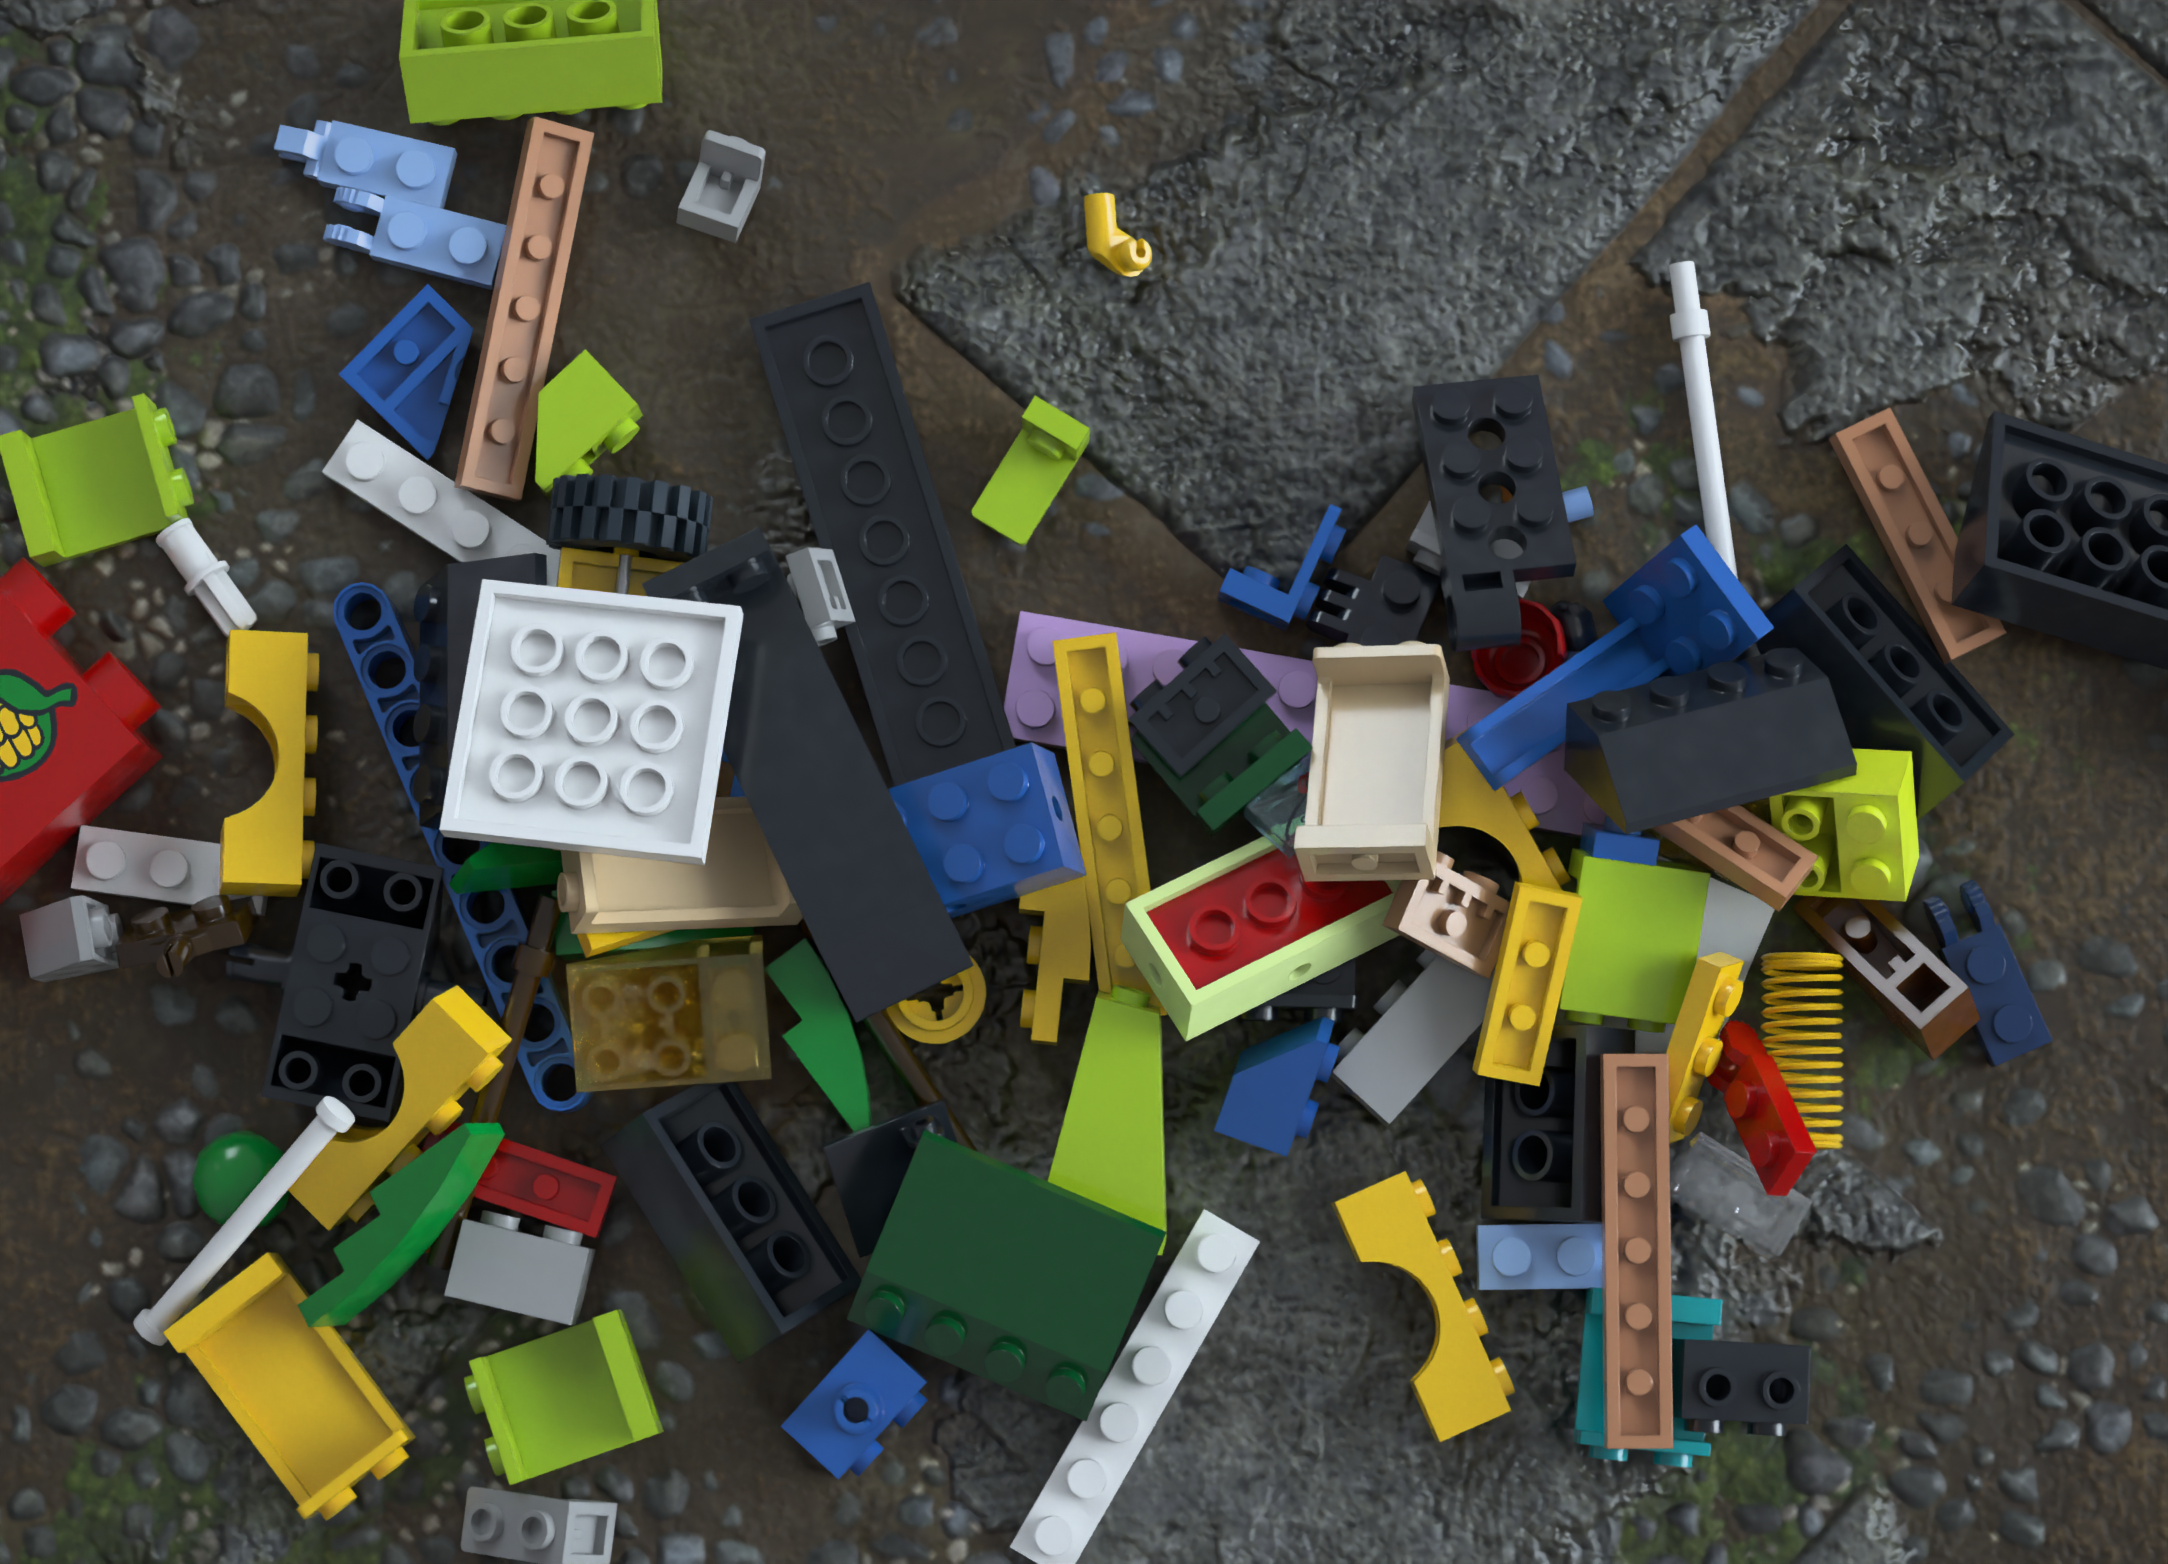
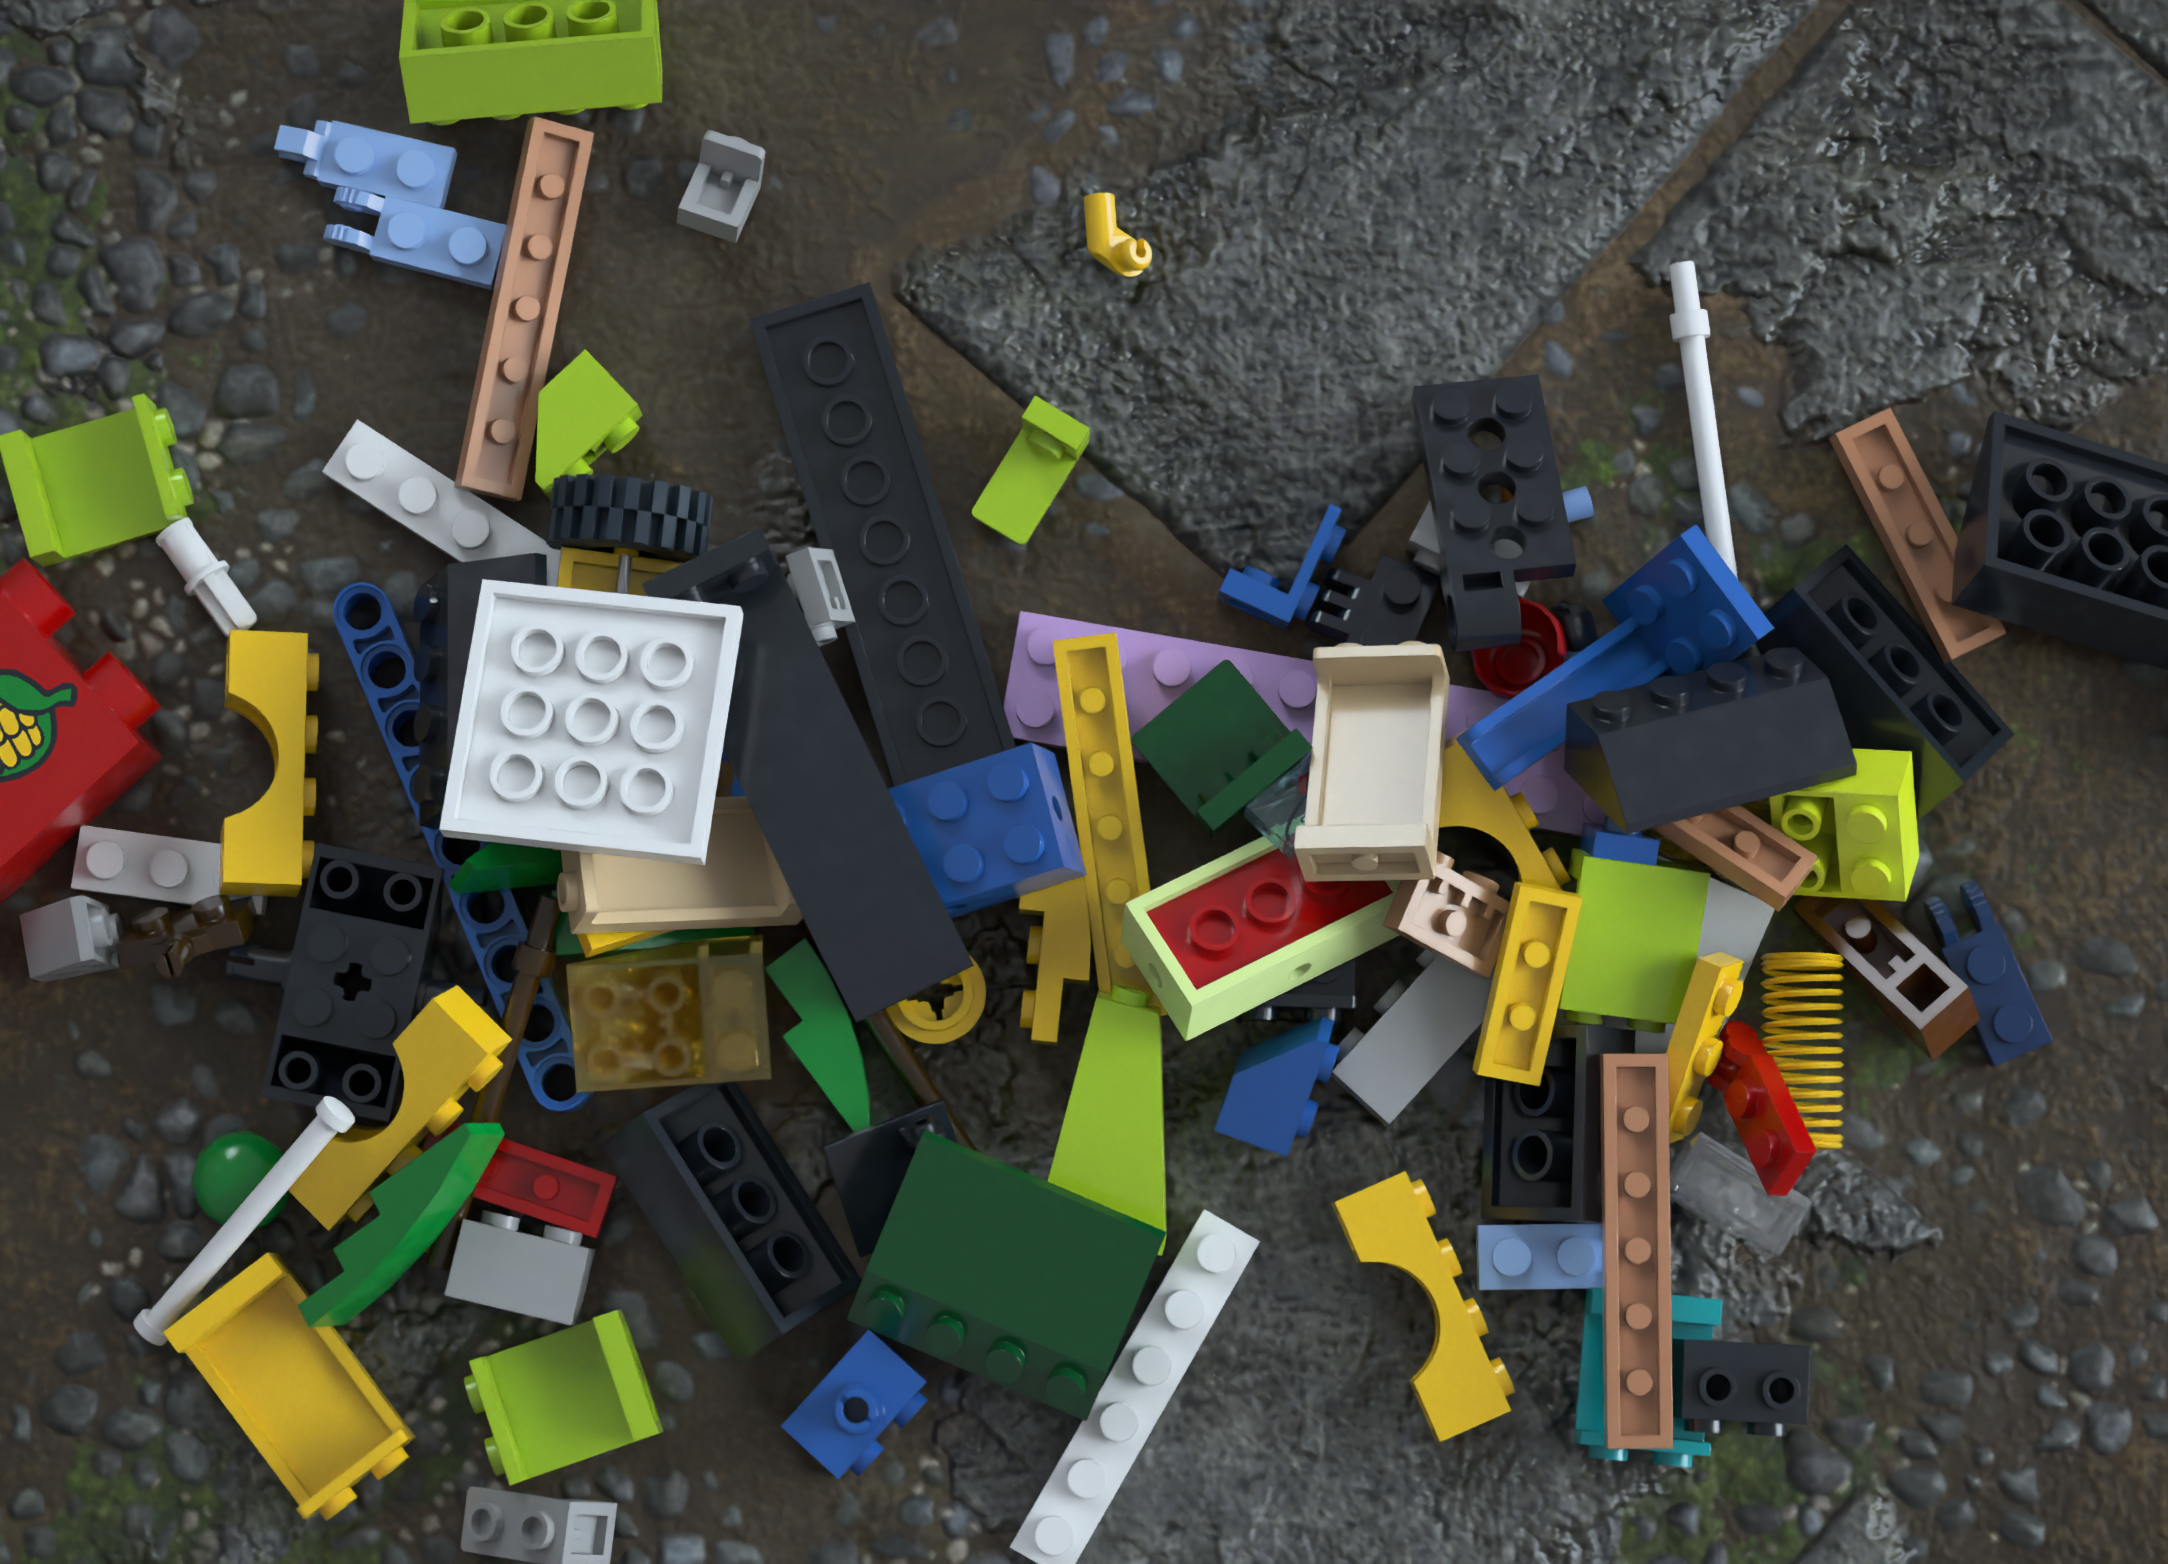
(413, 369): blue wing -> none
(1200, 704): black bracket -> none

